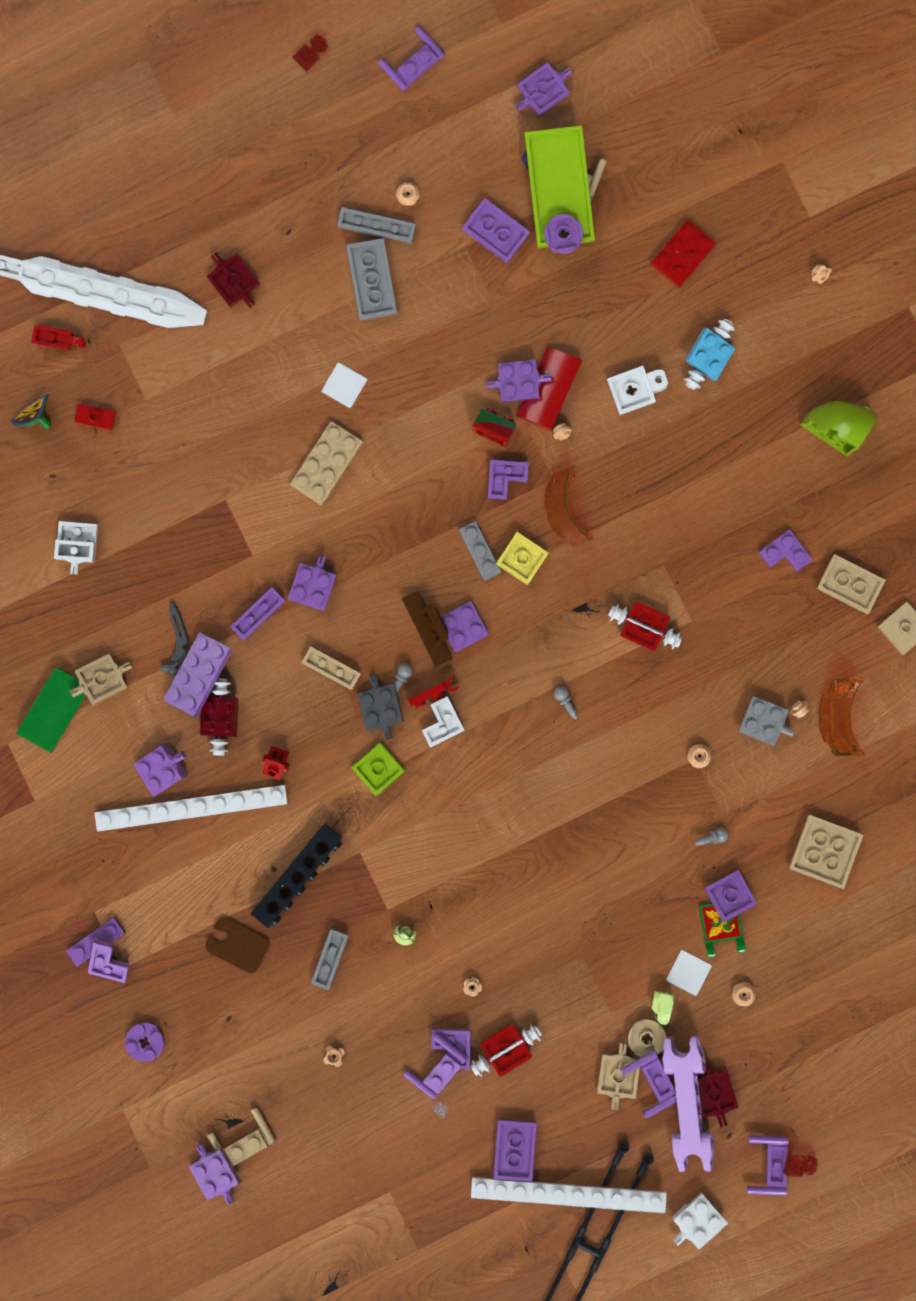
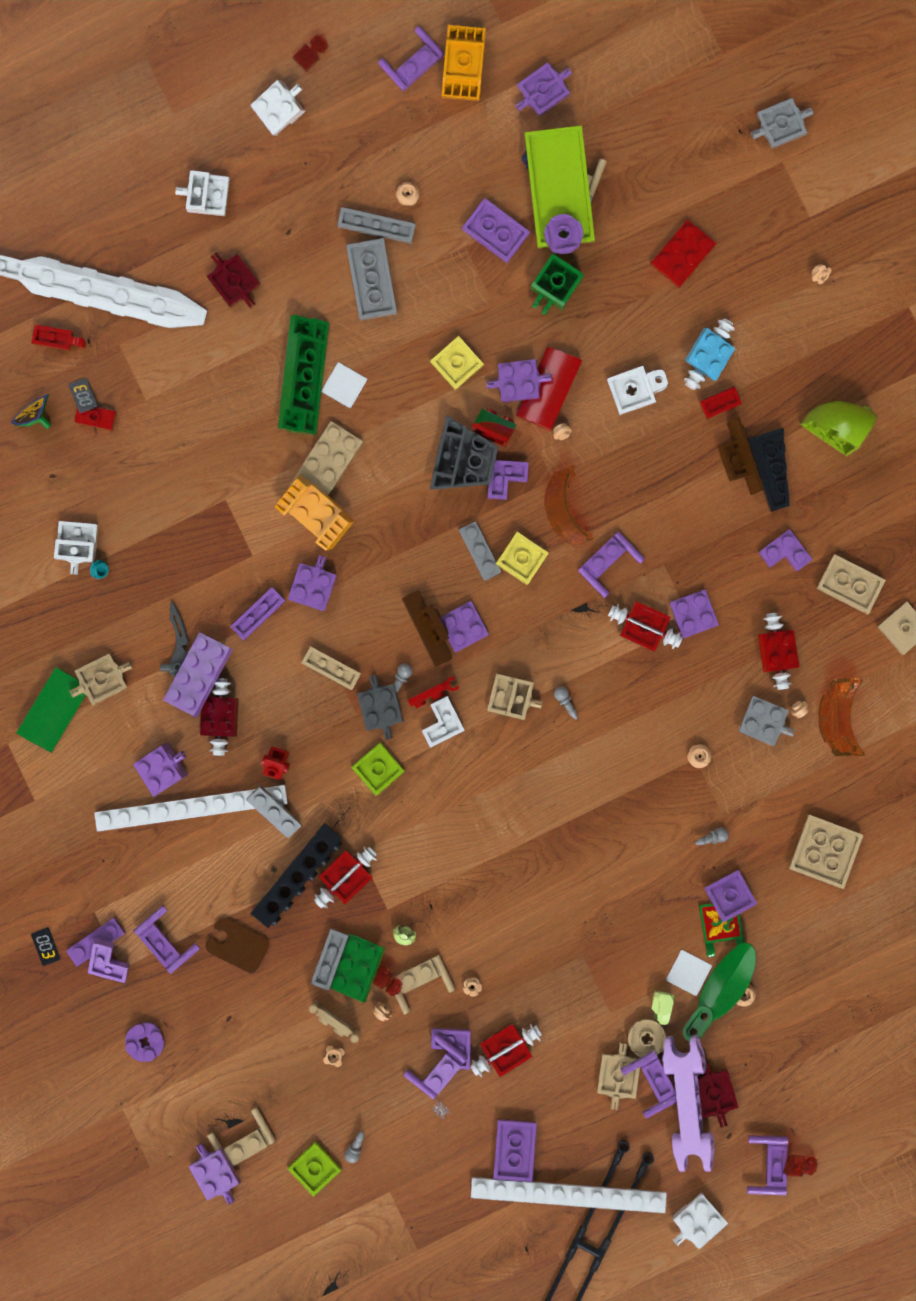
(45, 946): none -> black sticker
(83, 395): none -> black sticker
(99, 569): none -> teal plate
(159, 943): none -> medium lavender plate
(206, 193): none -> white plate
(274, 811): none -> light grey plate
(278, 106): none -> white plate
(303, 375): none -> green slope
(314, 1168): none -> lime tile
(315, 512): none -> light orange plate
(339, 1025): none -> tan plate
(345, 877): none -> red plate
(353, 1152): none -> light grey bar
(357, 968): none -> green plate
(382, 1011): none -> light nougat plate
(383, 979): none -> clear red plate
(420, 975): none -> tan plate
(457, 363): none -> light yellow plate
(462, 458): none -> dark grey wedge
(463, 63): none -> light orange plate
(512, 697): none -> tan plate
(556, 295): none -> green hinge
(605, 558): none -> medium lavender plate
(693, 614): none -> medium lavender plate
(720, 403): none -> red plate
(723, 988): none -> green plant
(739, 458): none -> reddish brown bracket
(770, 461): none -> black wing
(778, 651): none -> red plate
(781, 123): none -> light grey plate

